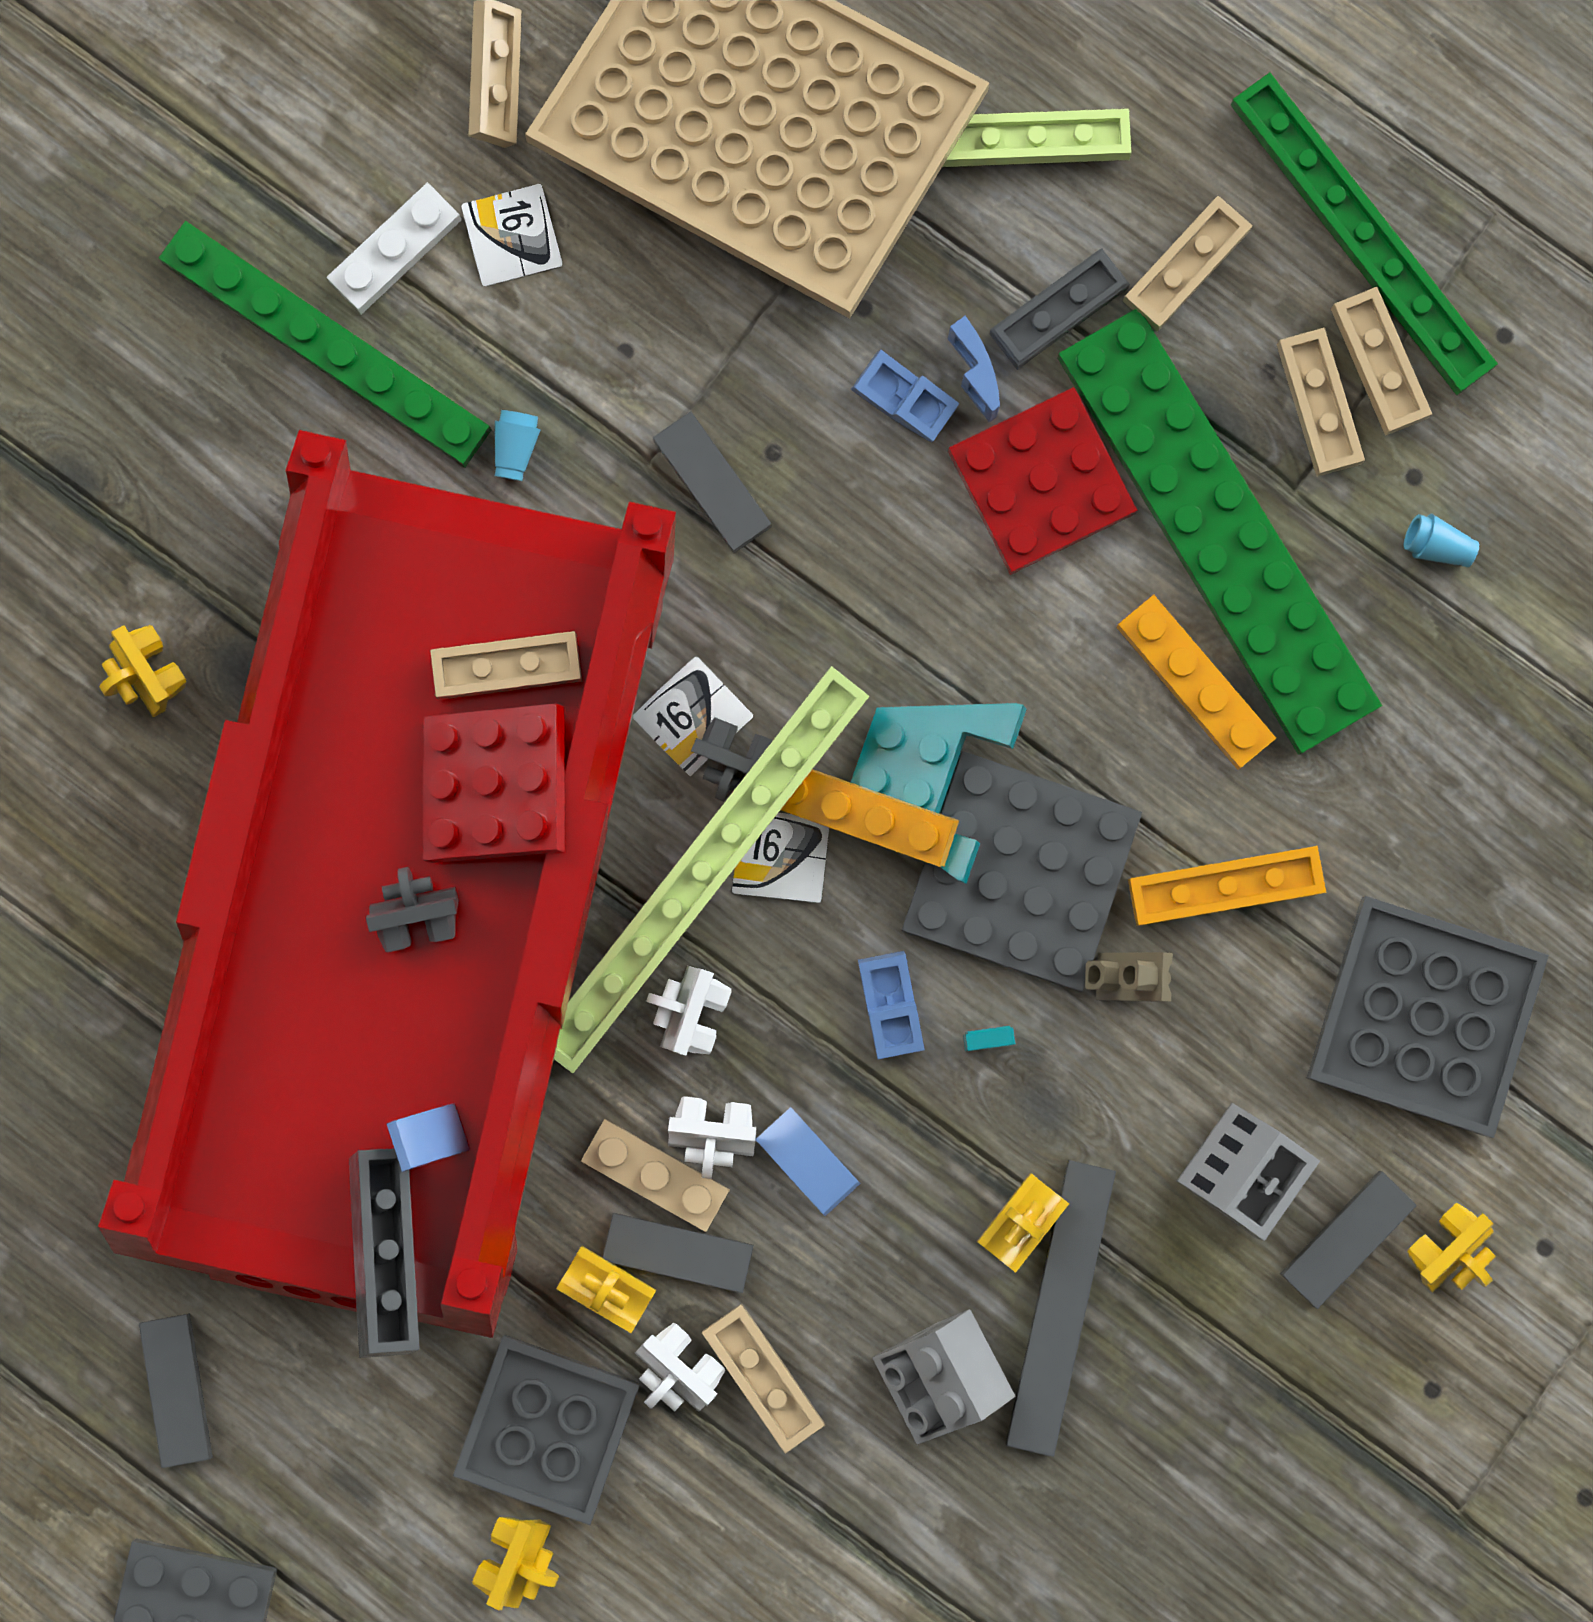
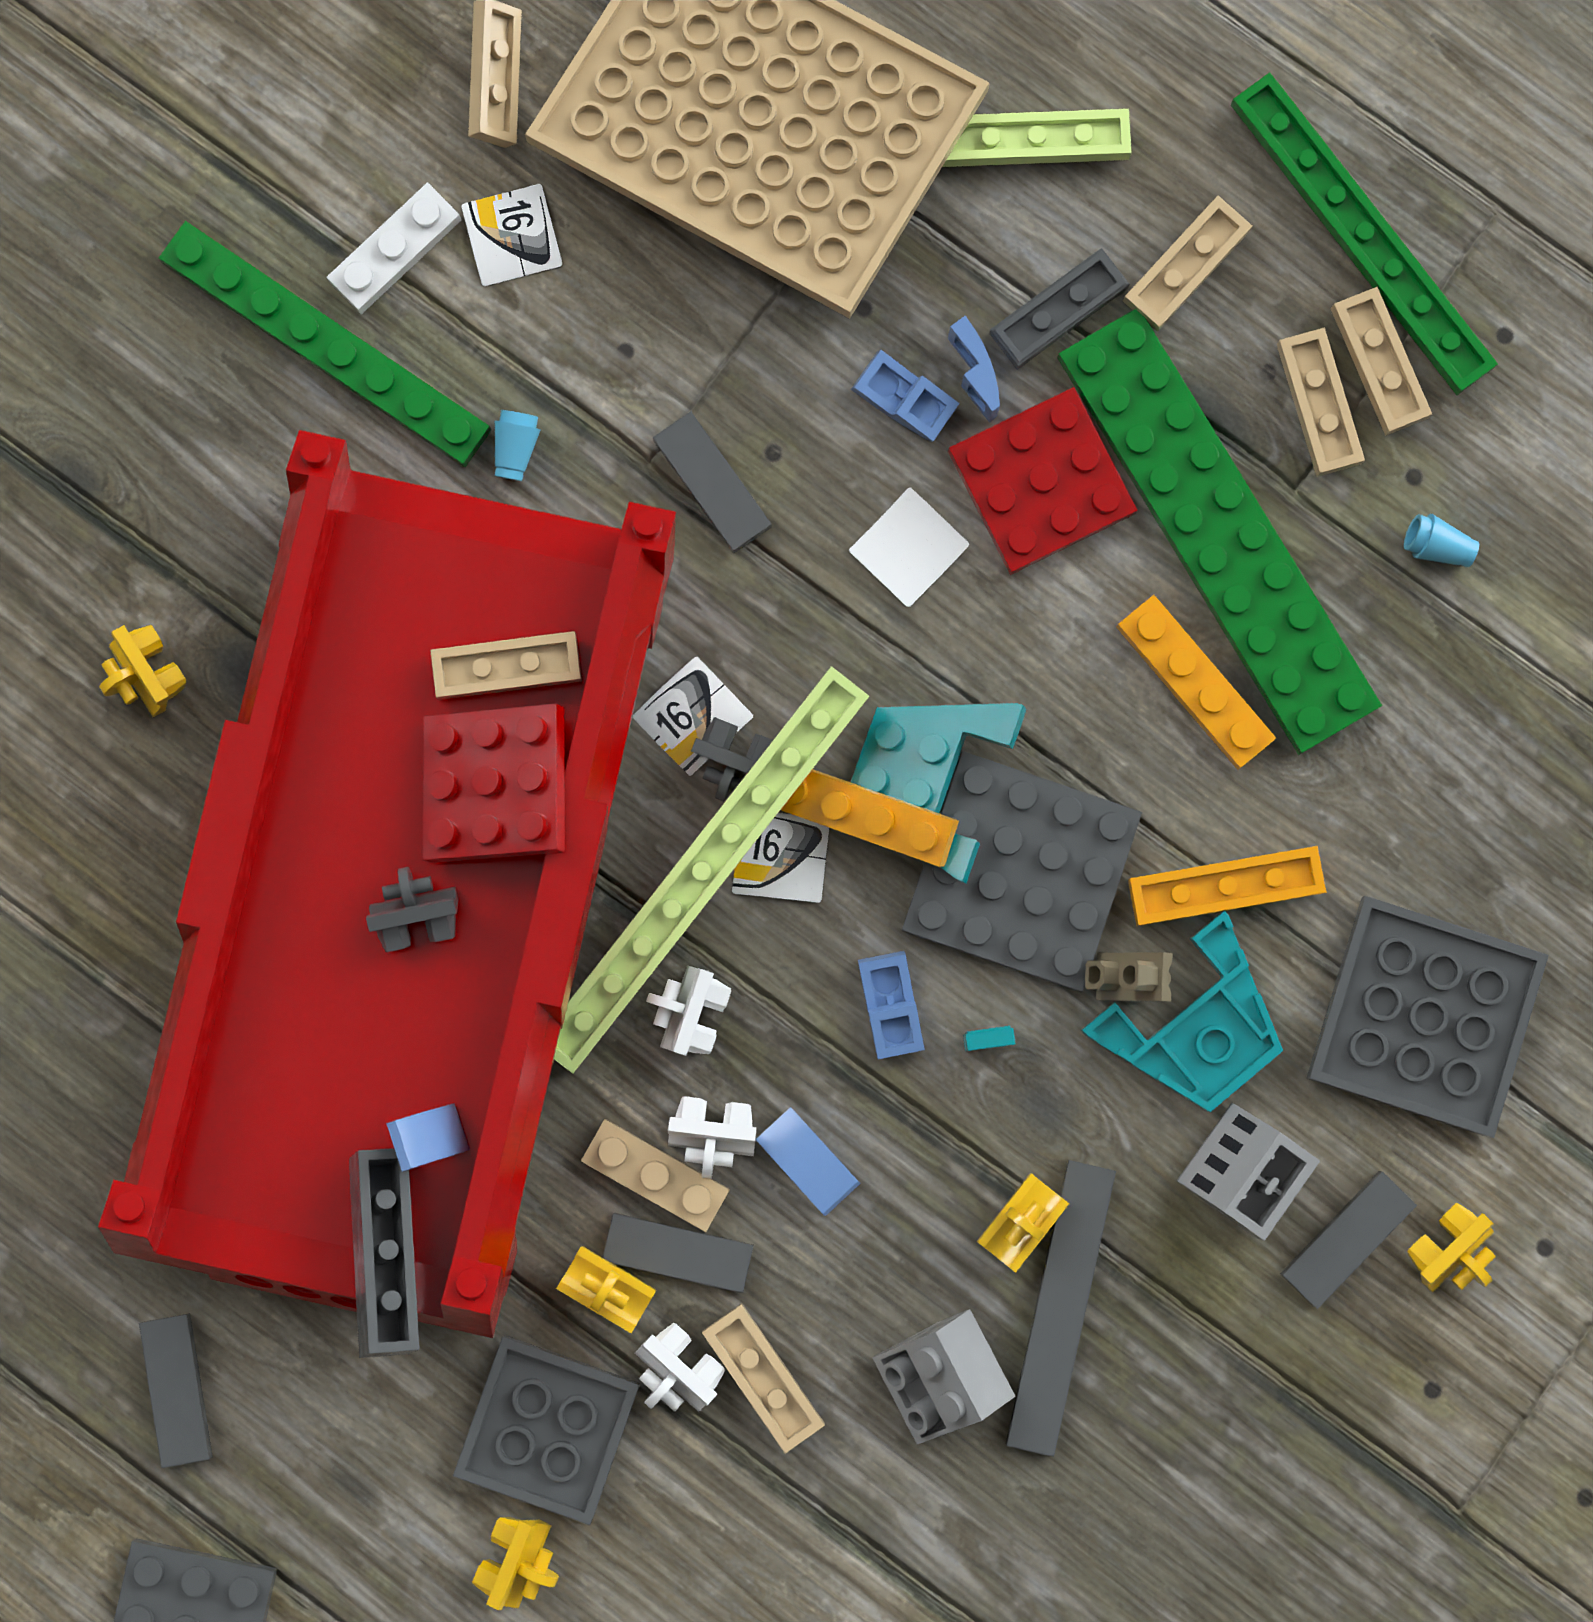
(909, 547): none -> white sticker
(1212, 1041): none -> teal wing

